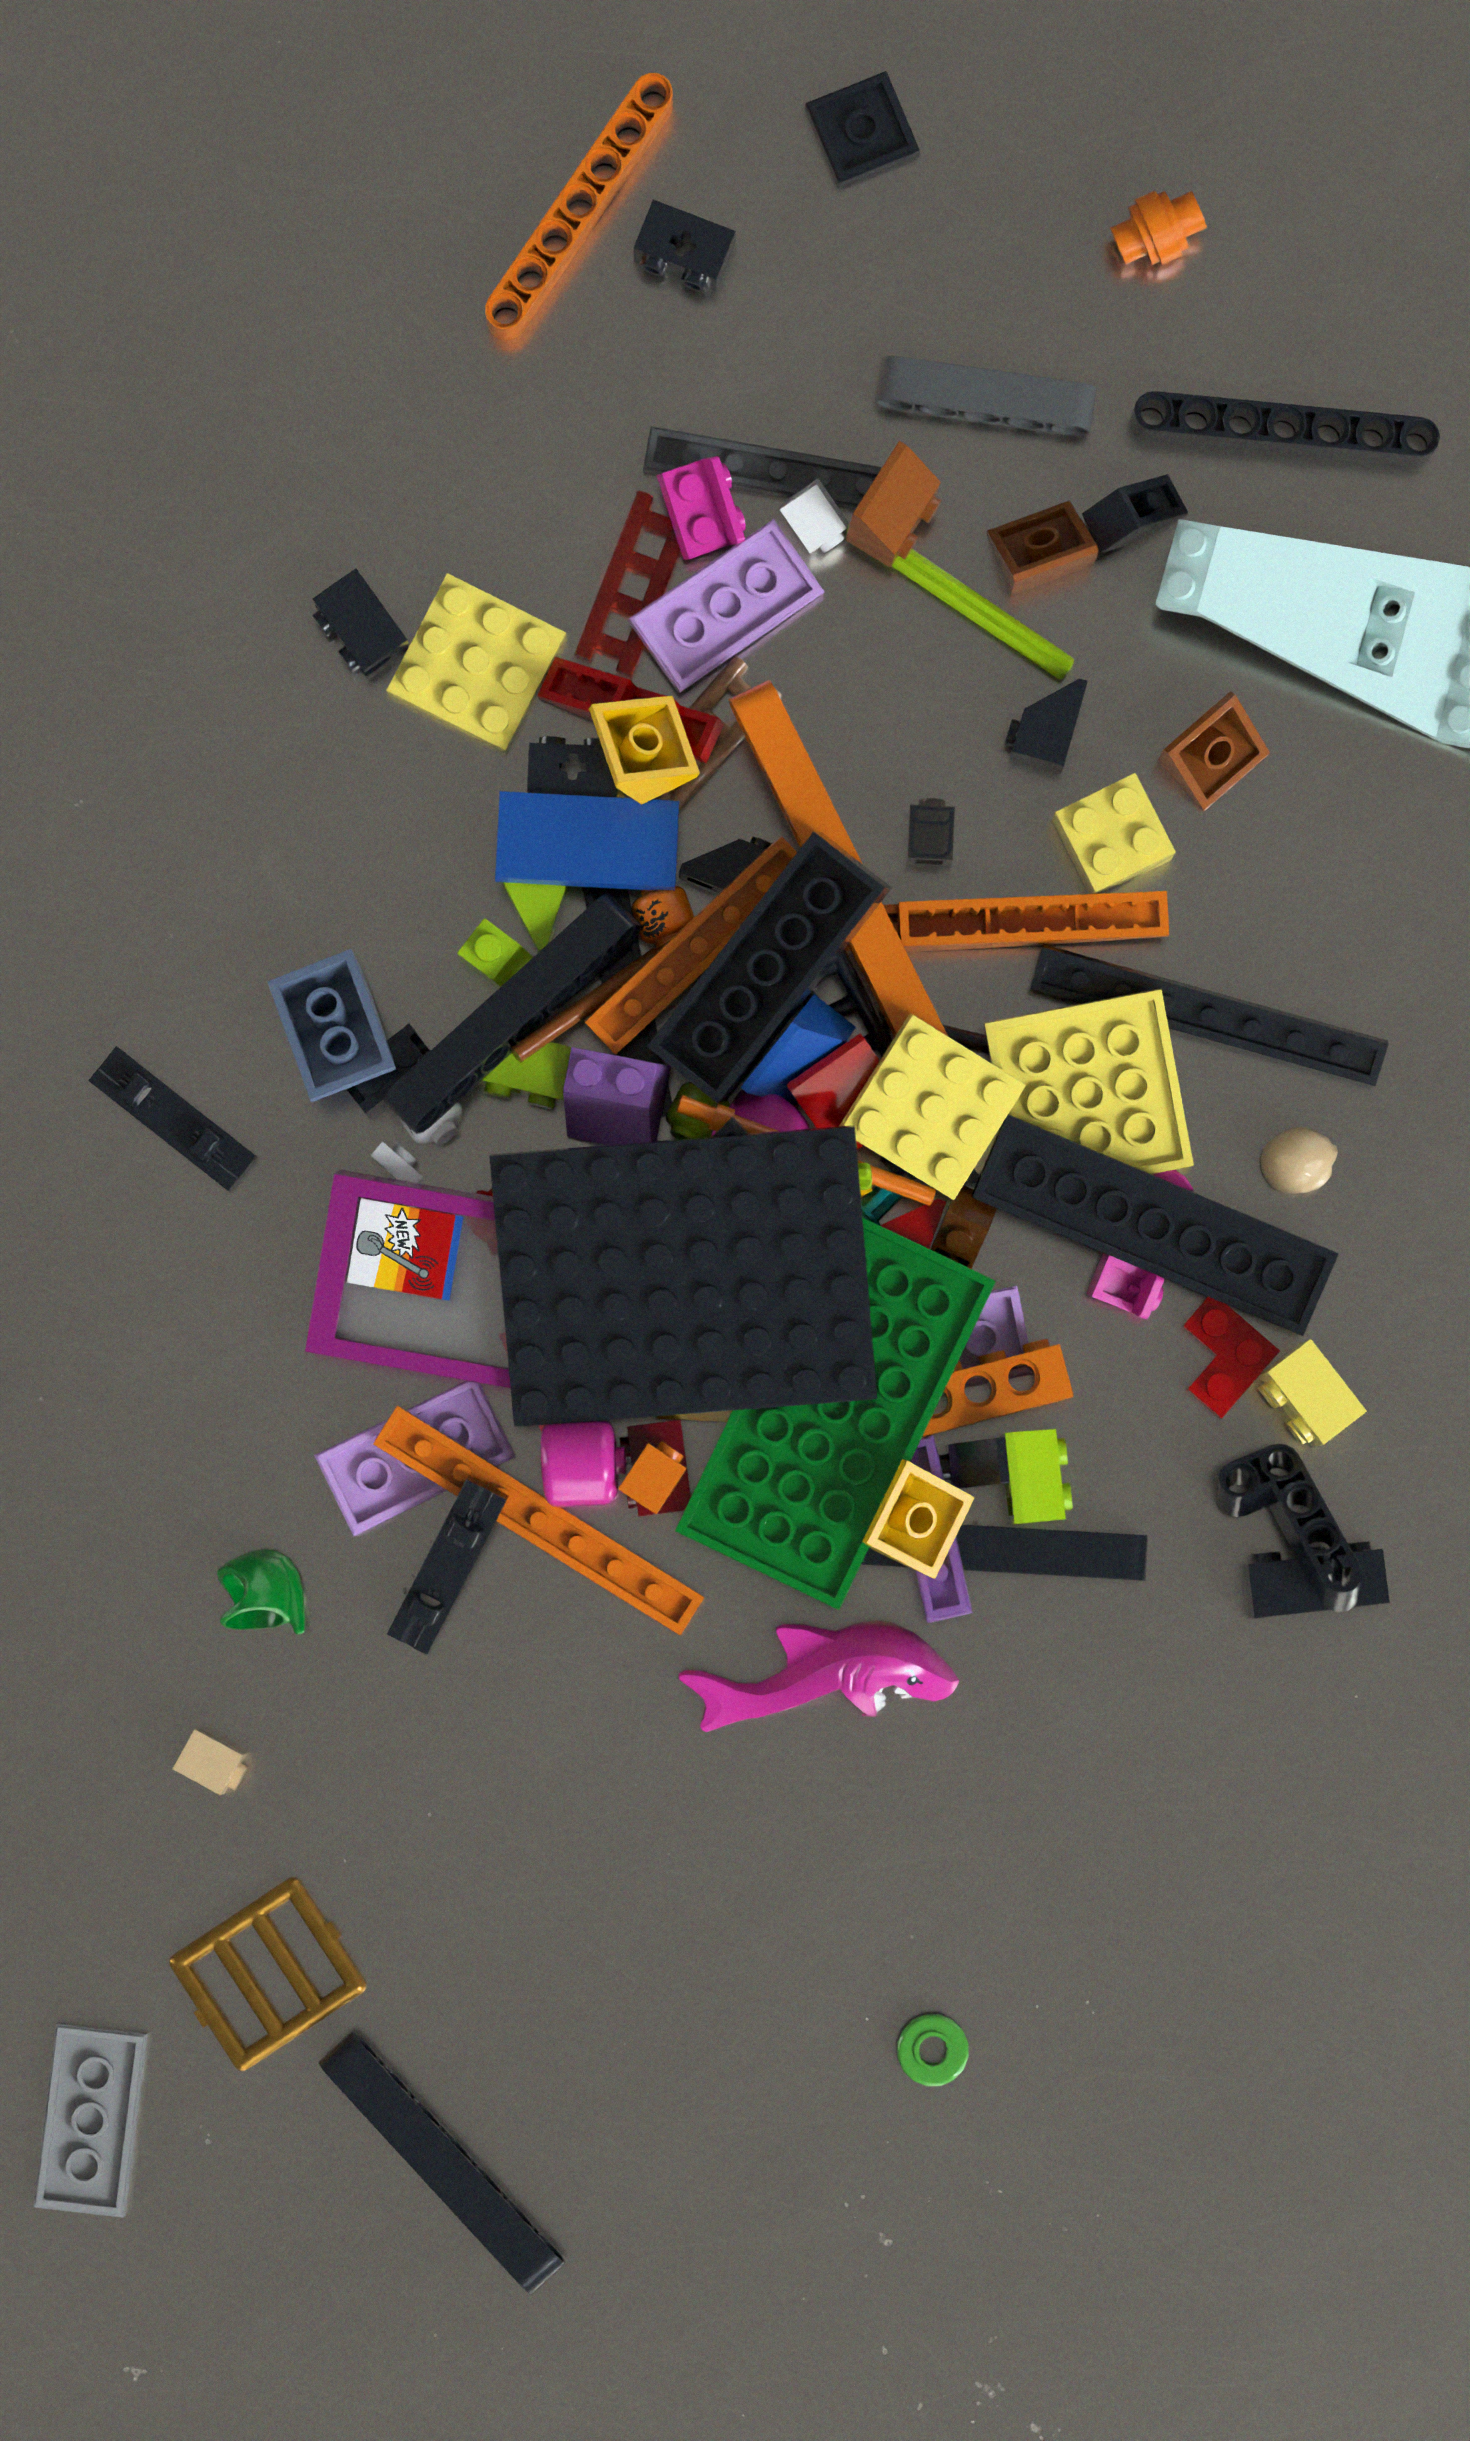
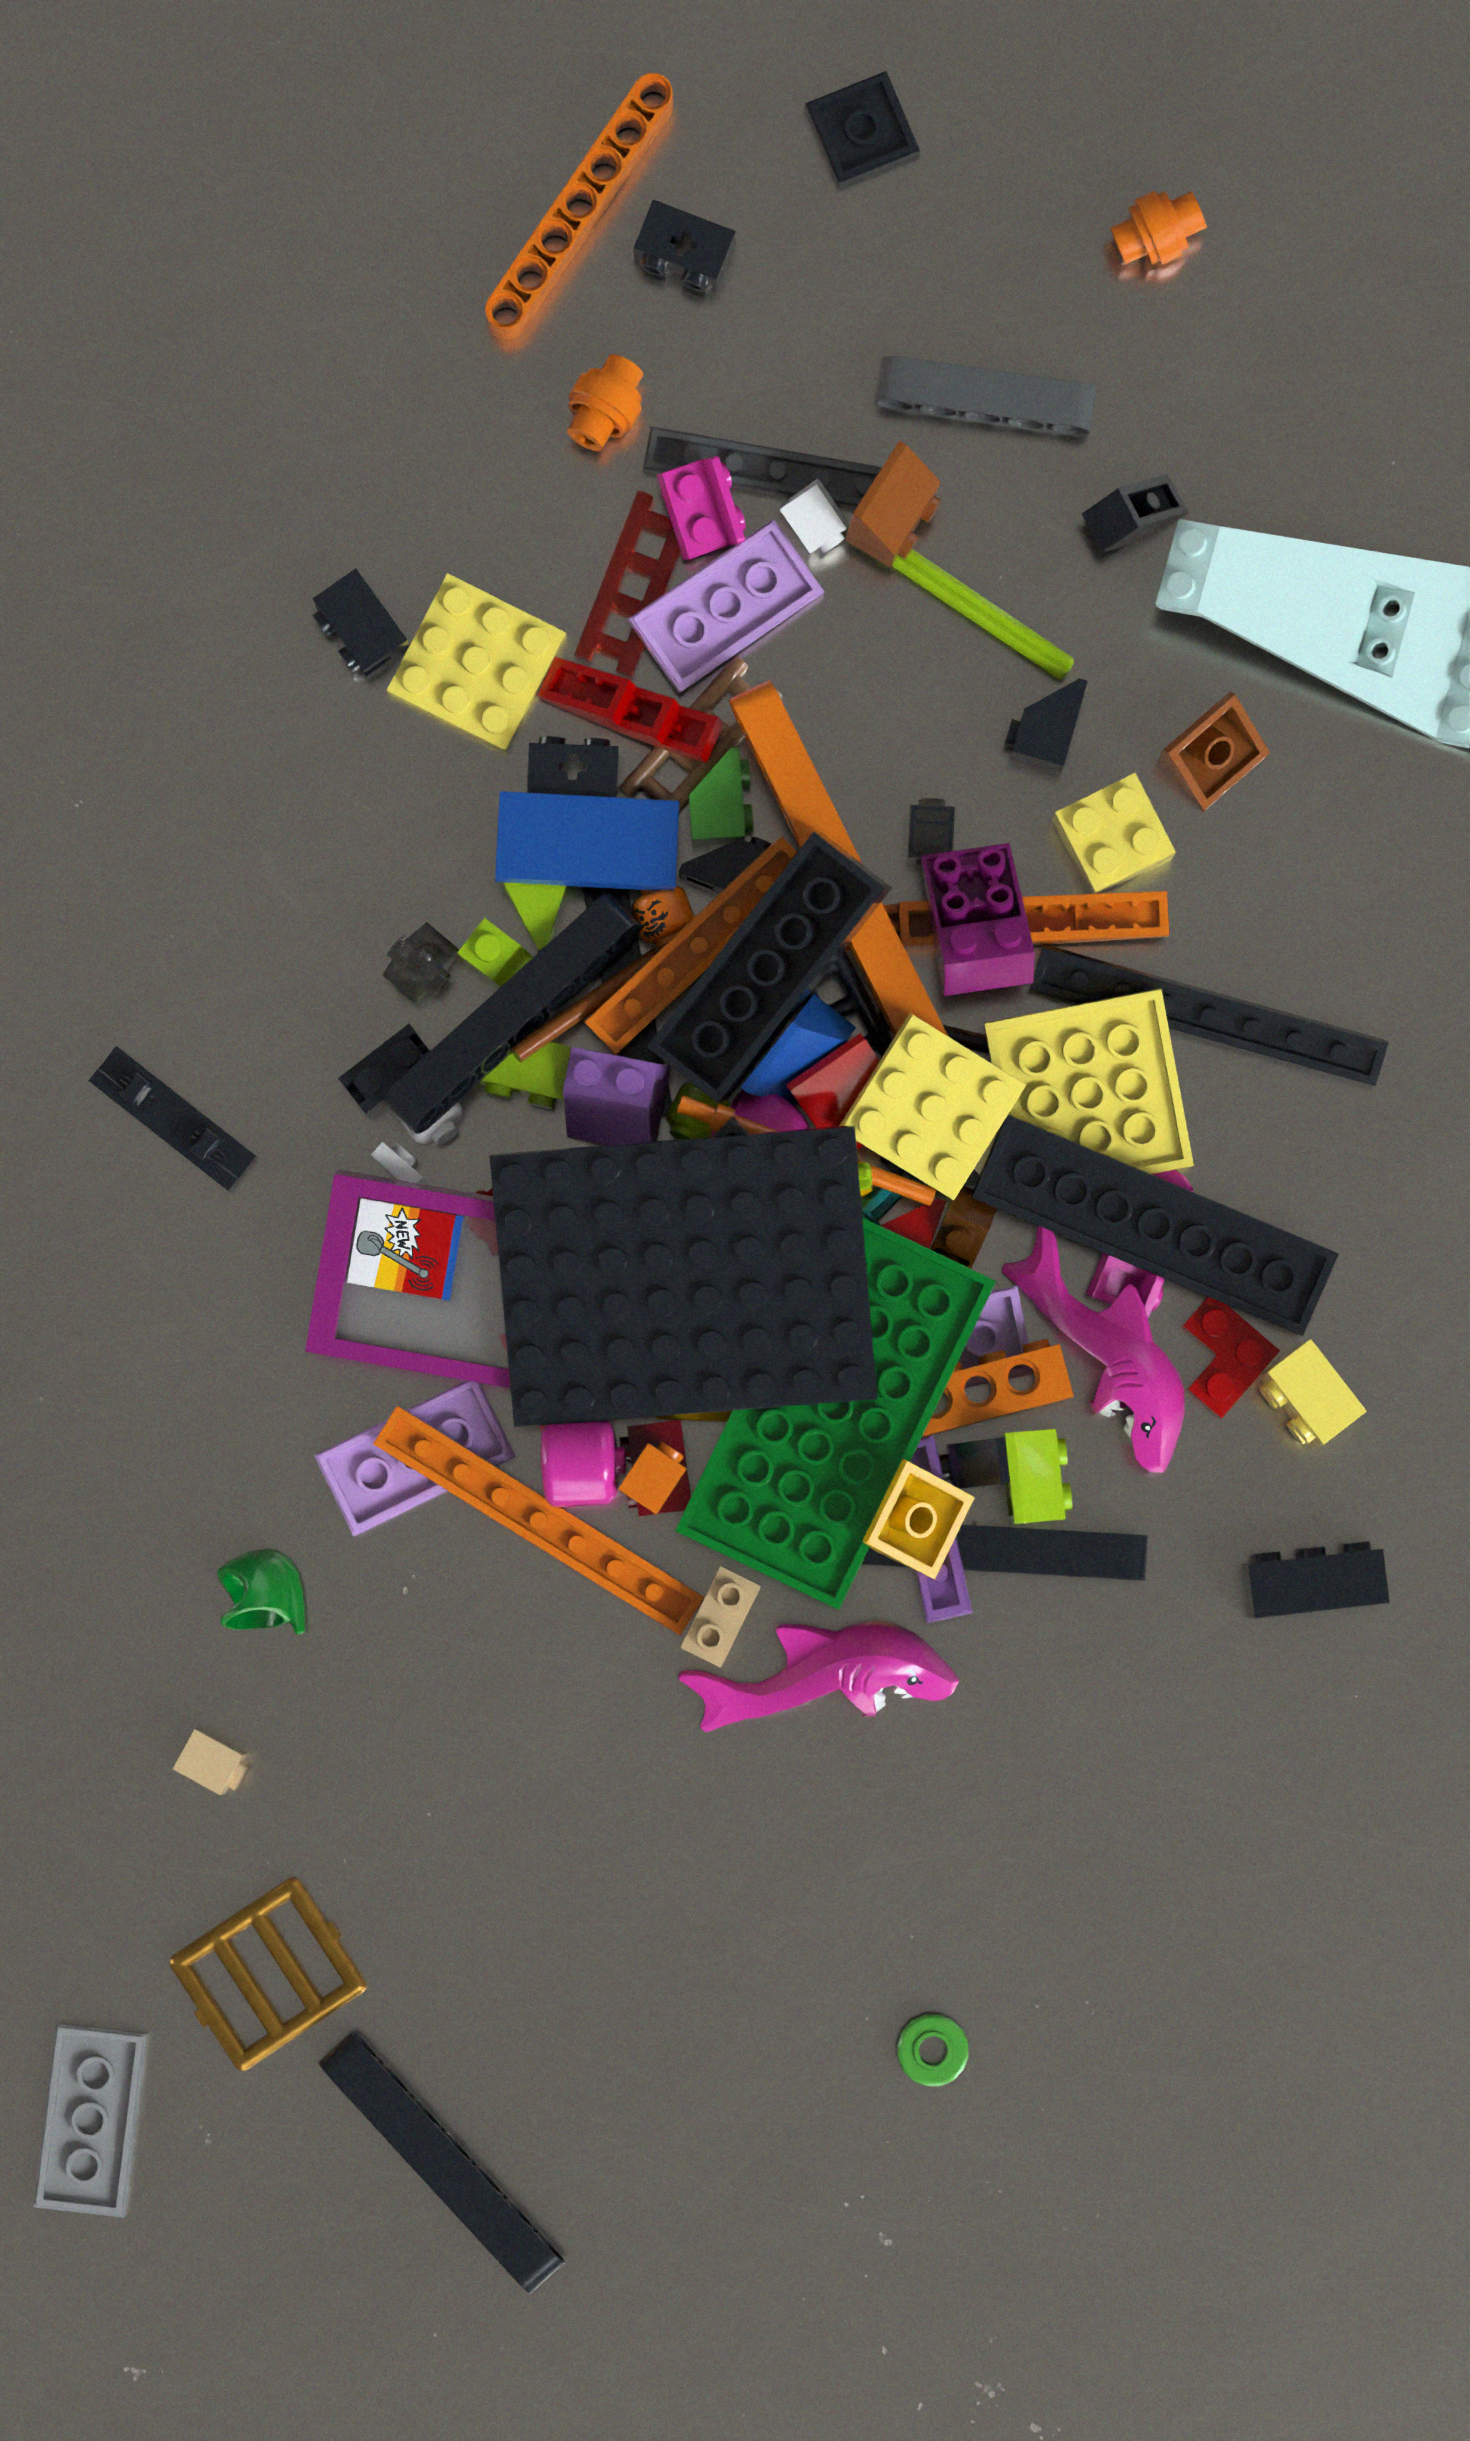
(332, 1025): sand blue slope -> none
(414, 969): none -> clear smoke brick
(448, 1564): black hinge -> none
(605, 402): none -> orange piece
(644, 746): yellow slope -> none
(718, 805): none -> bright green slope
(720, 1617): none -> tan brick
(978, 919): none -> magenta slope
(1042, 547): dark orange slope -> none
(1122, 1340): none -> dark pink piece
(1298, 1160): tan hair -> none
(1299, 1528): black beam -> none
(1303, 418): black beam -> none

